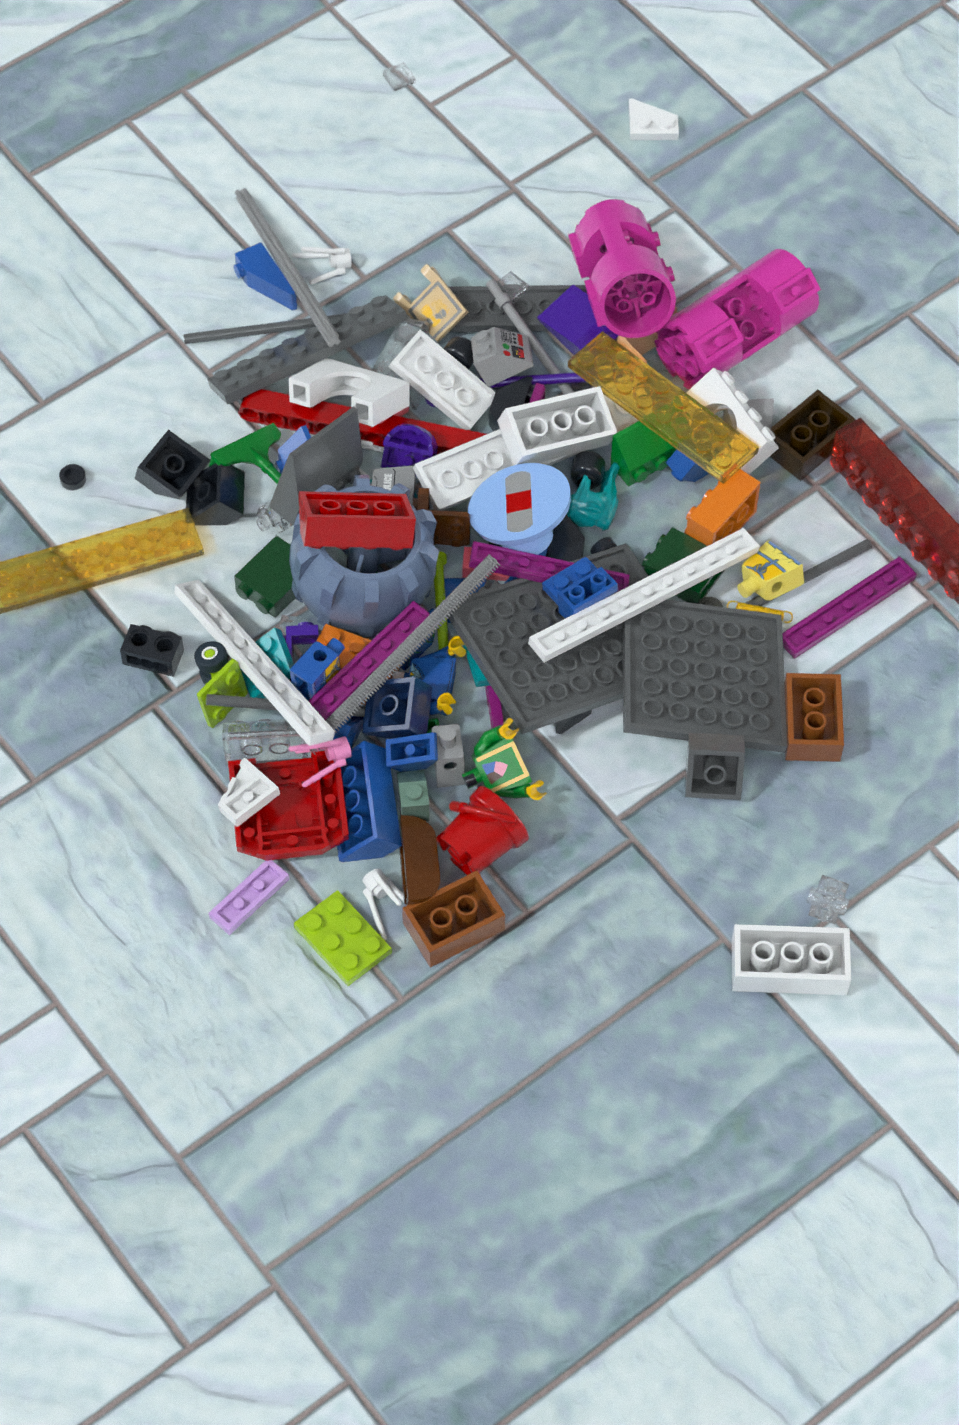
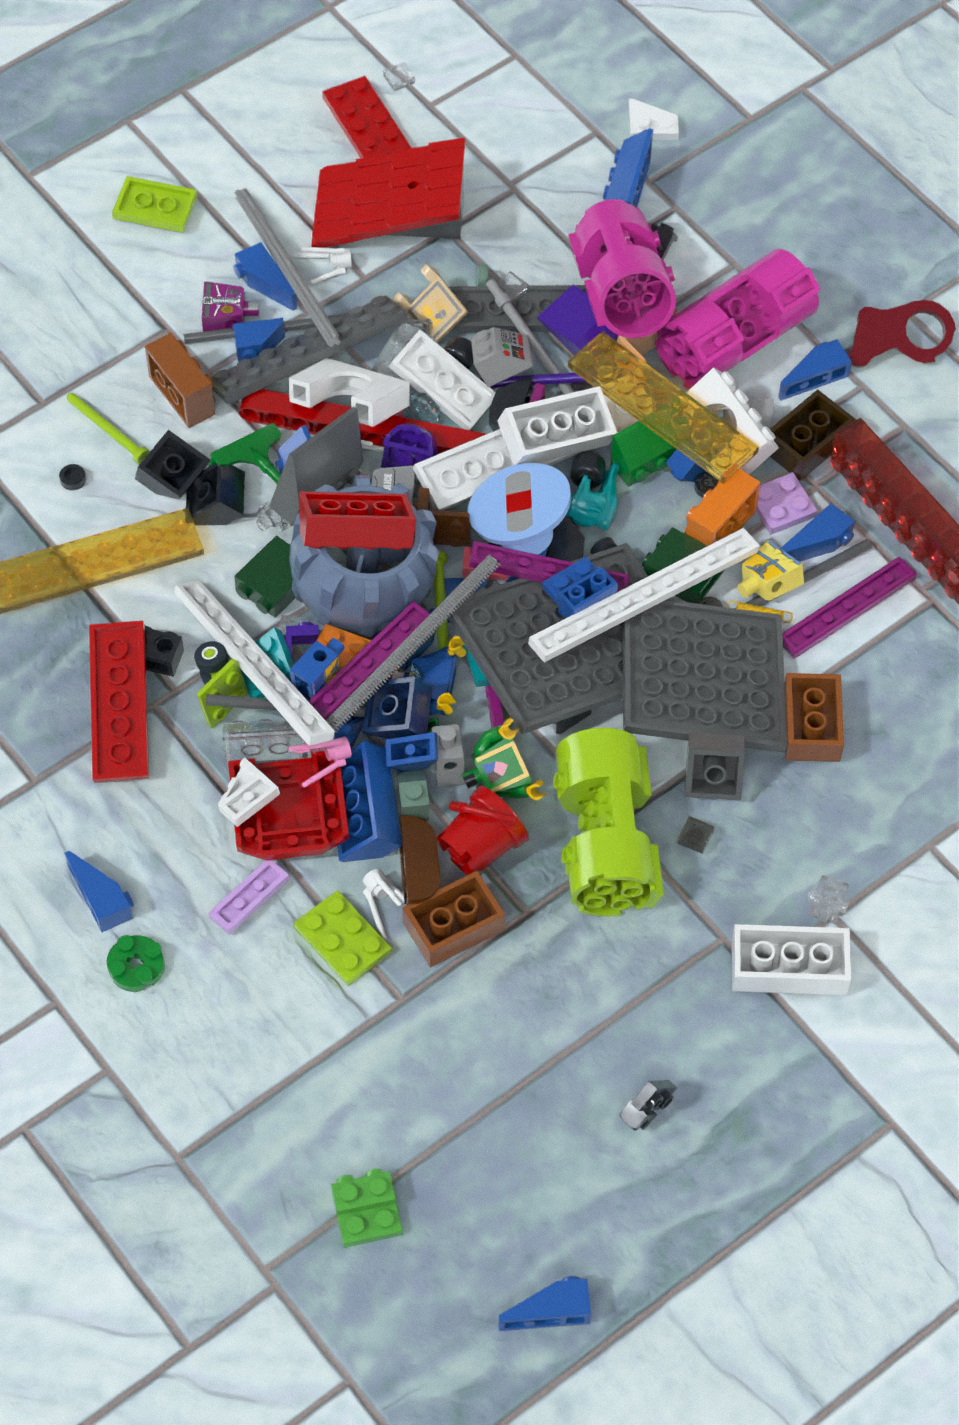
(102, 894): none -> blue slope
(118, 702): none -> red plate
(138, 453): none -> lime bar
(143, 975): none -> green plate
(154, 204): none -> lime plate
(180, 379): none -> dark orange brick
(225, 306): none -> magenta torso
(256, 336): none -> blue slope
(364, 118): none -> red plate
(366, 1208): none -> bright green plate
(392, 194): none -> red piece
(422, 408): none -> clear light blue head
(482, 274): none -> sand green tile
(554, 1306): none -> blue slope
(610, 863): none -> lime cylinder
(631, 168): none -> blue slope
(652, 1097): none -> plate
(666, 238): none -> black bracket
(695, 834): none -> clear smoke plate
(704, 482): none -> black tile
(784, 504): none -> lavender plate
(819, 367): none -> blue slope
(821, 535): none -> blue slope
(886, 328): none -> dark red animal

